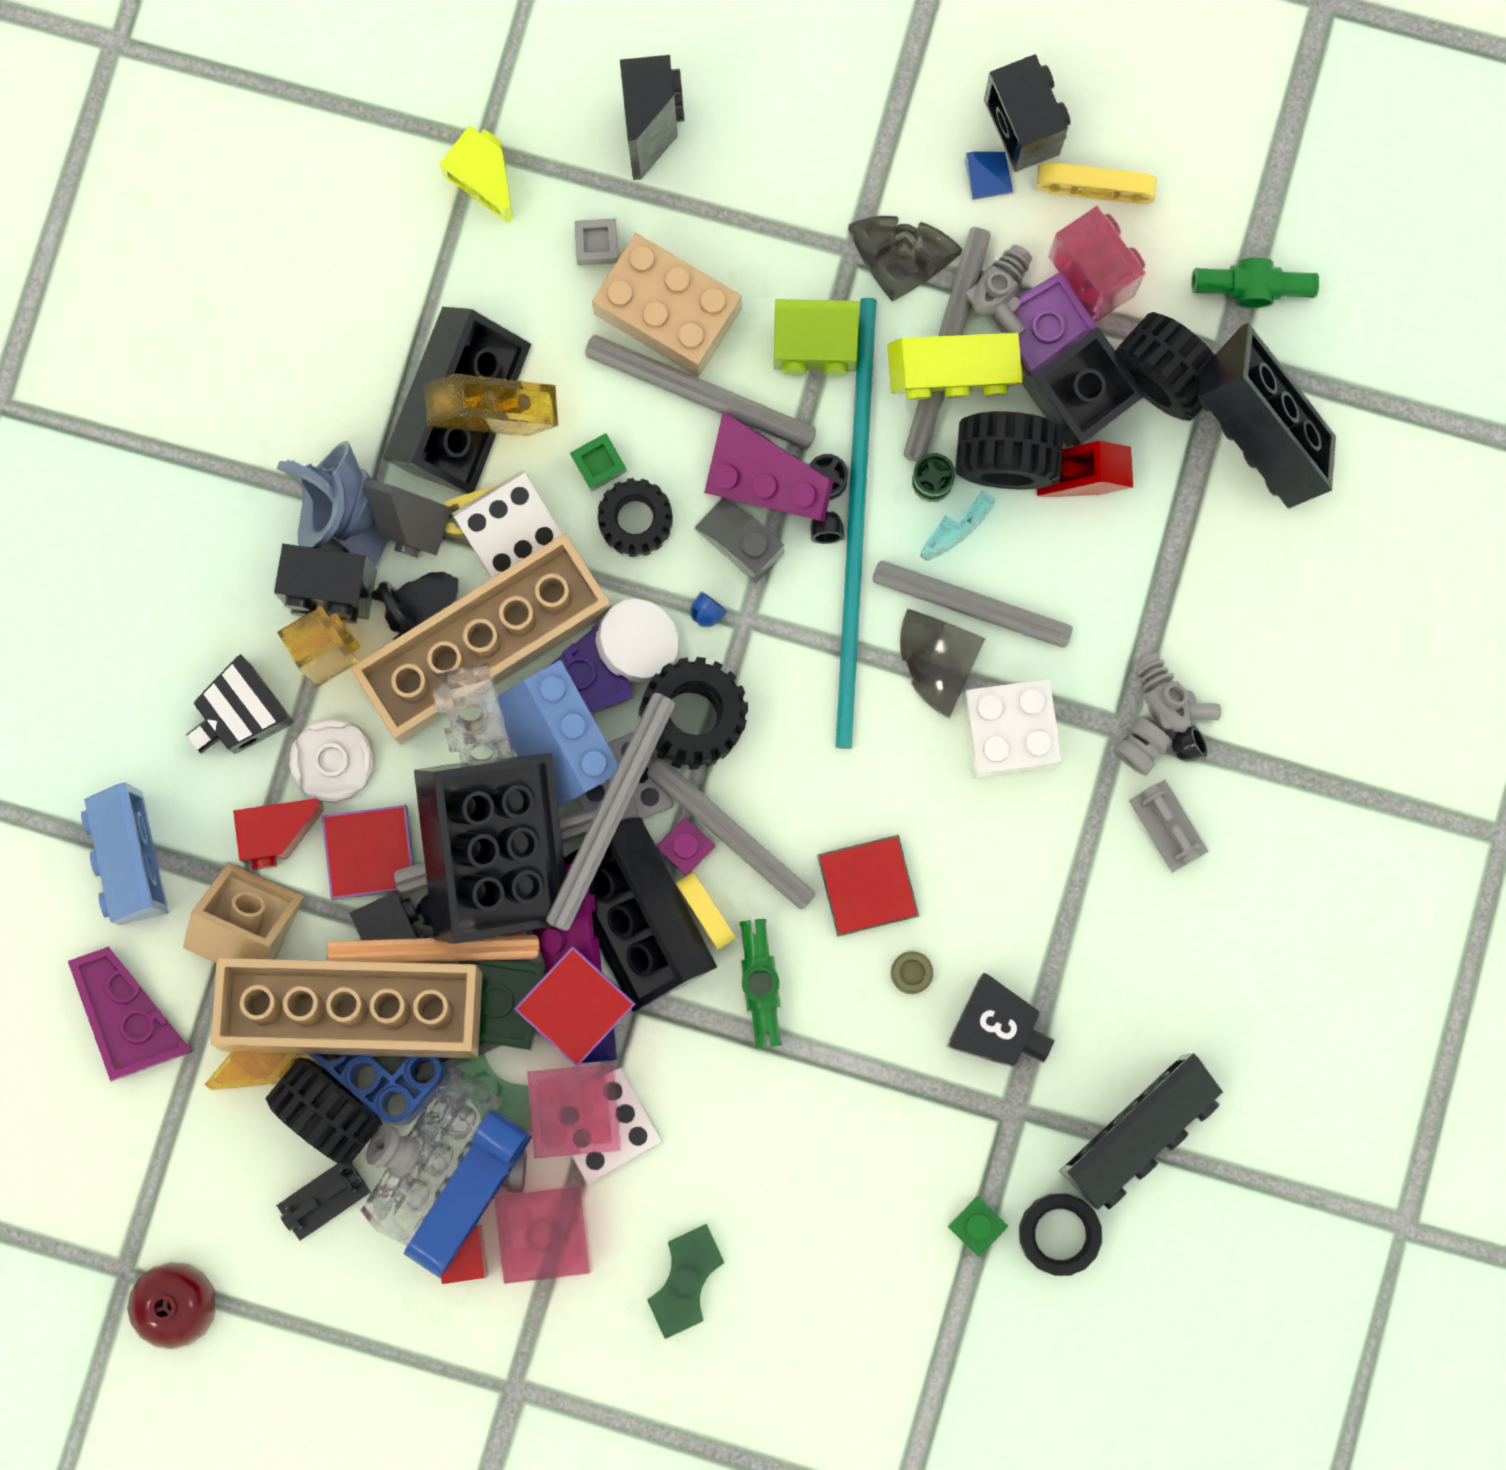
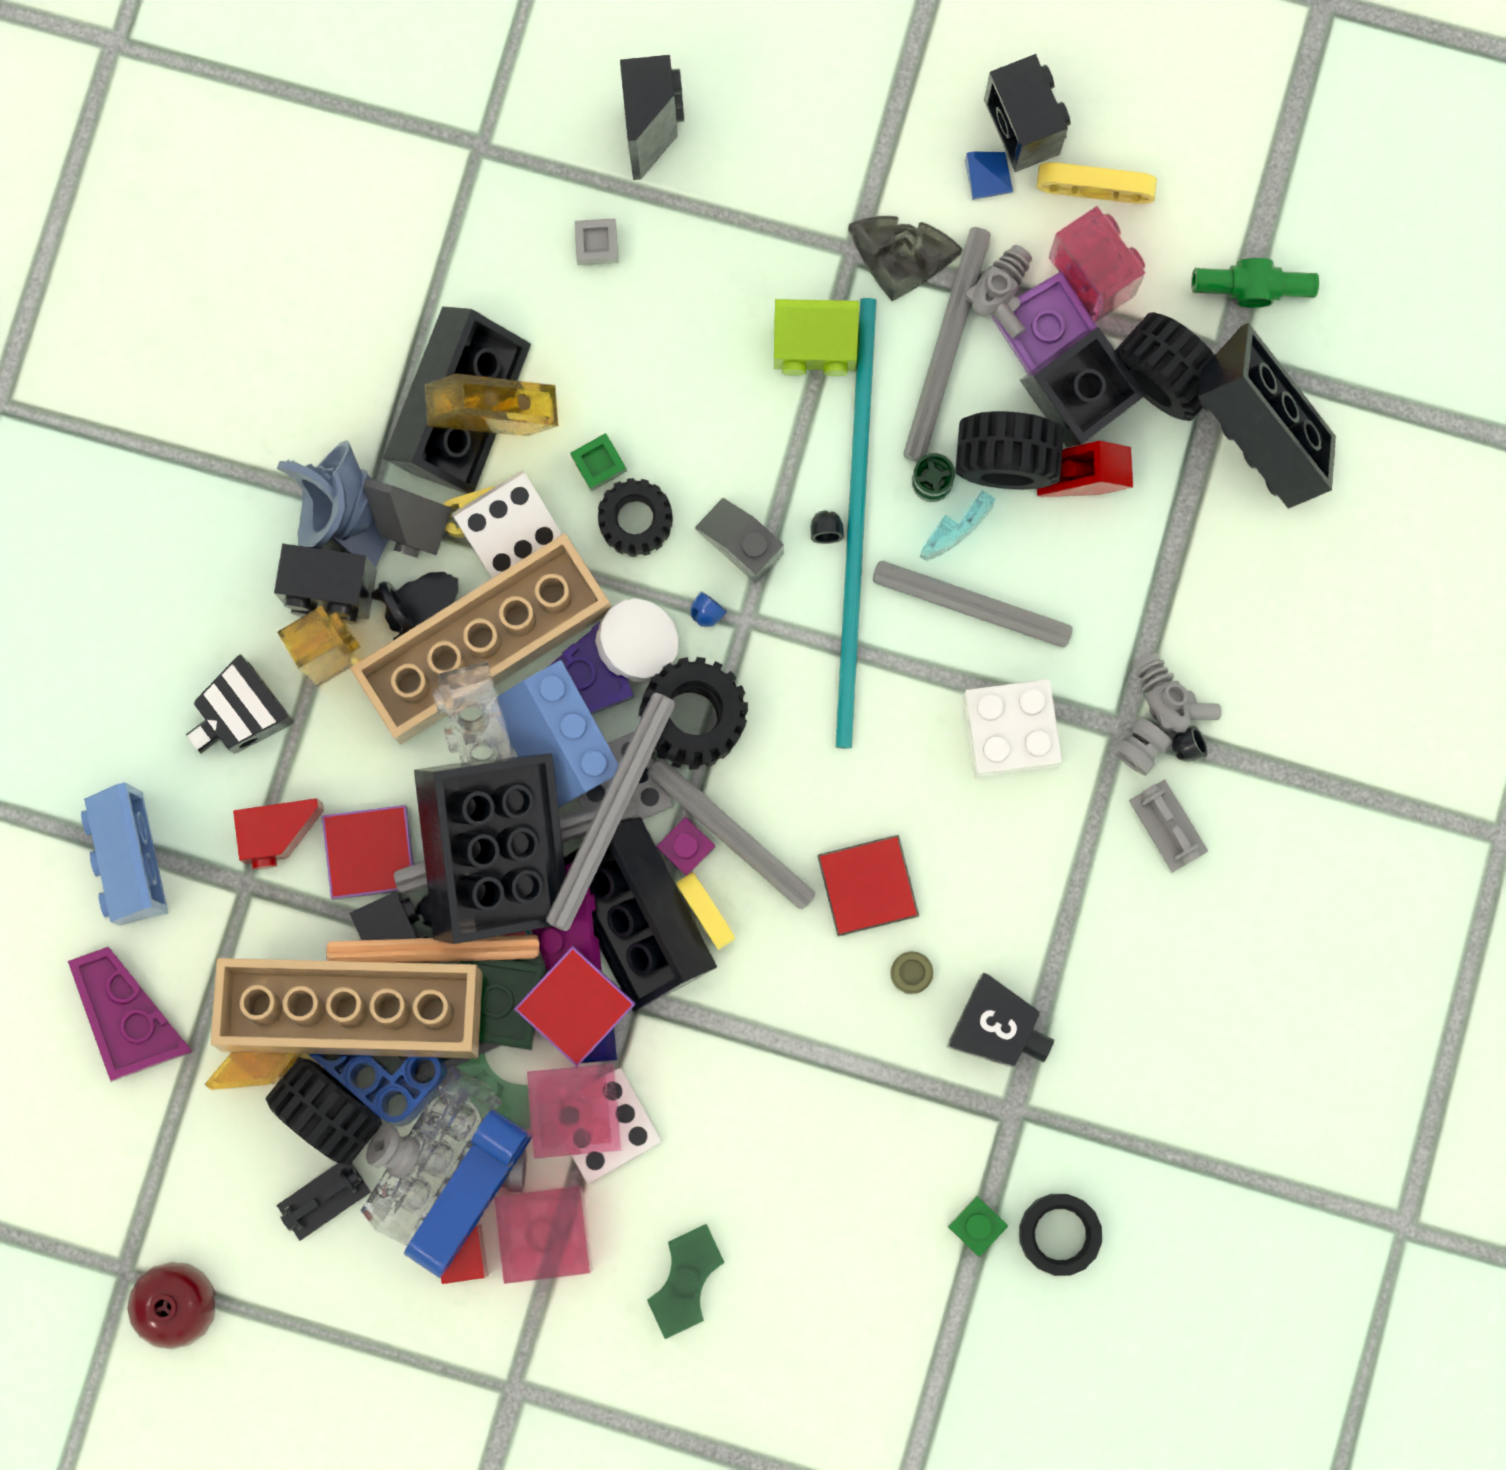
(241, 917): tan slope -> none
(331, 760): white tile -> none
(480, 170): neon yellow slope -> none
(667, 304): tan brick -> none
(700, 391): light grey axle -> none
(759, 960): green pin -> none
(763, 474): magenta wing -> none
(835, 469): black wheel -> none
(937, 658): clear smoke brick -> none
(954, 365): neon yellow brick -> none
(1141, 1131): black slope -> none

